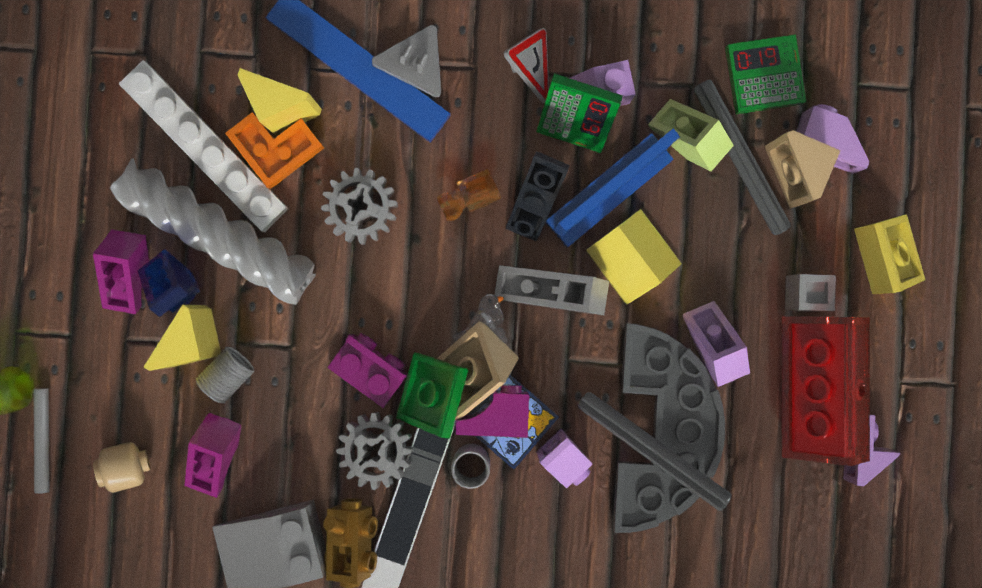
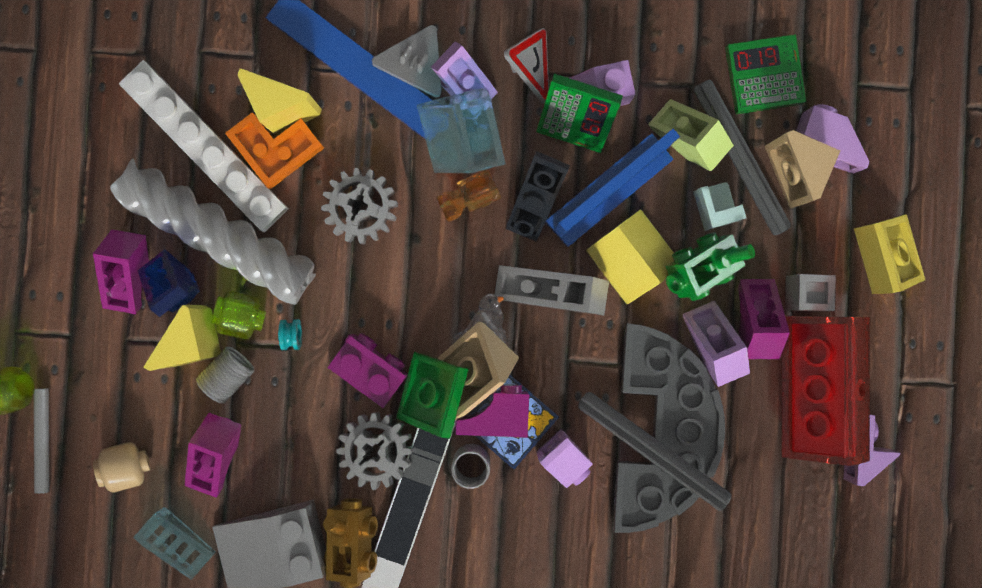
(158, 547): none -> clear light blue slope
(238, 315): none -> clear neon green head
(290, 334): none -> teal bush
(460, 72): none -> lavender slope
(461, 132): none -> clear light blue slope
(707, 265): none -> green brick
(717, 206): none -> light aqua panel
(762, 319): none -> magenta arch

